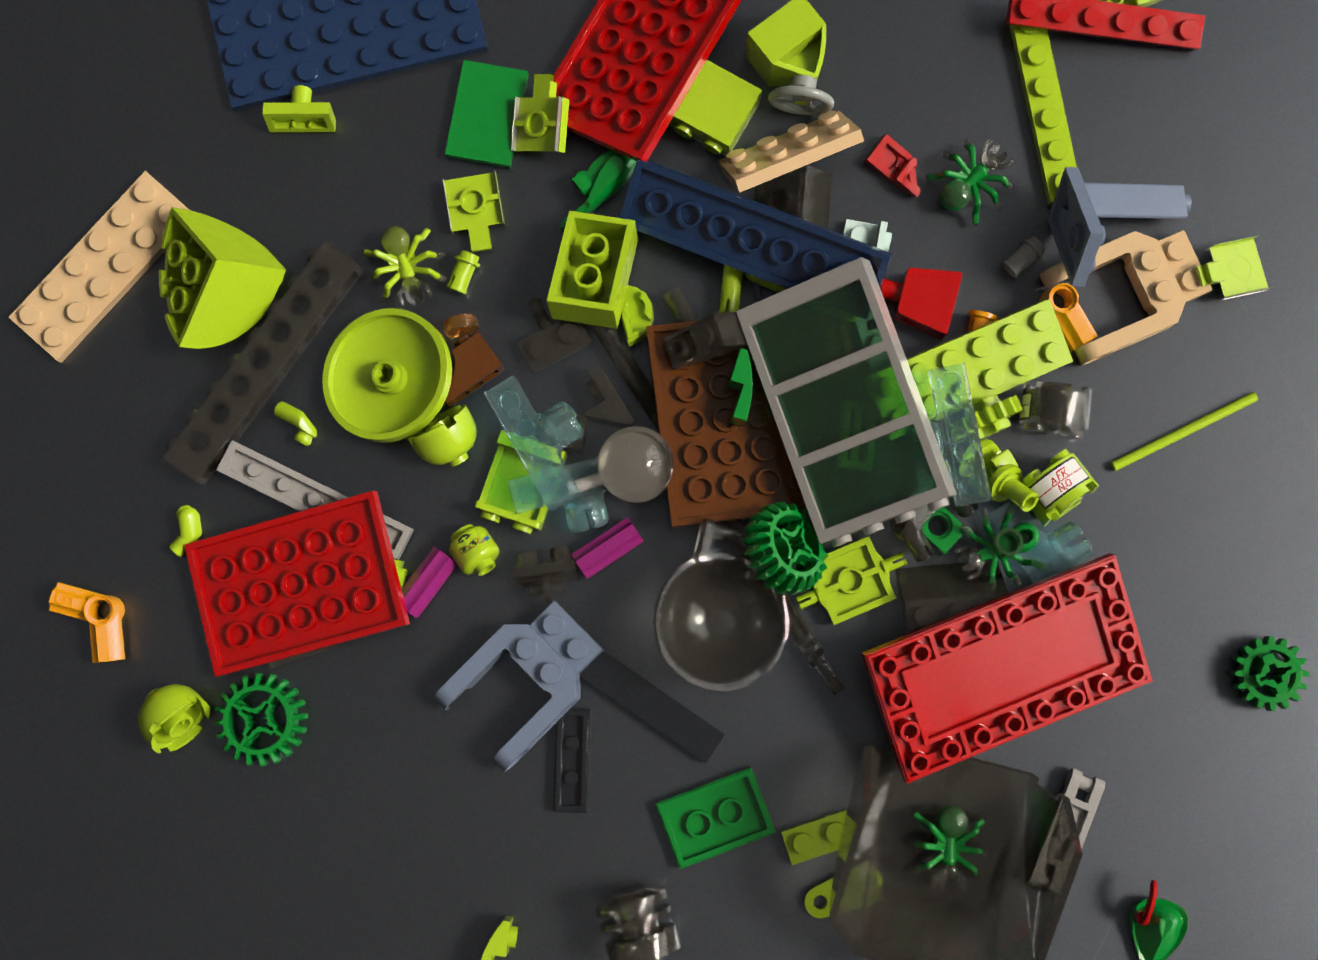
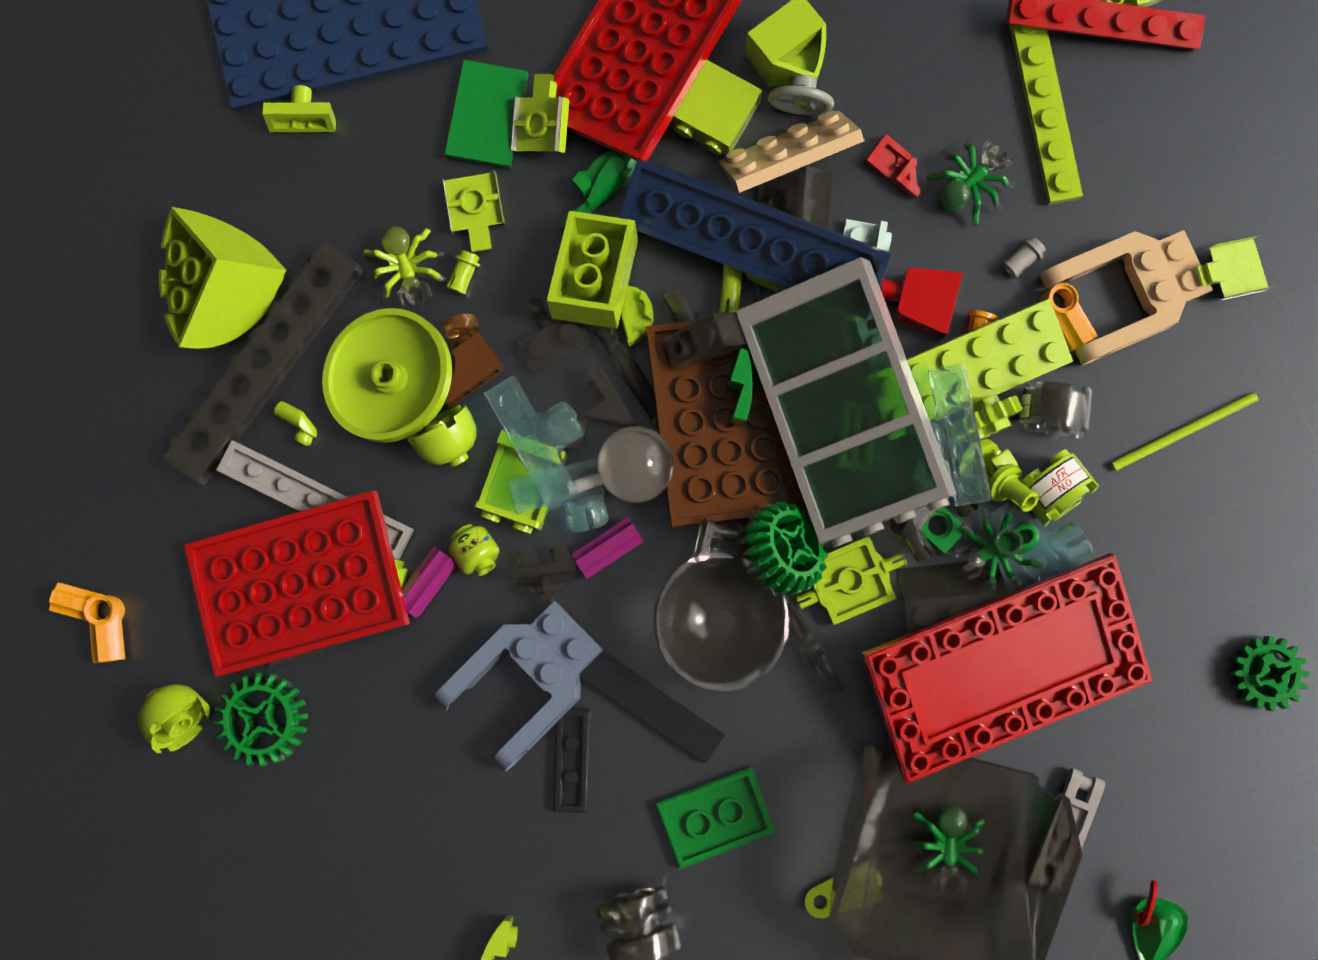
(98, 269): tan plate -> none
(189, 527): lime arm -> none
(814, 837): lime plate -> none
(1079, 205): sand blue piece -> none

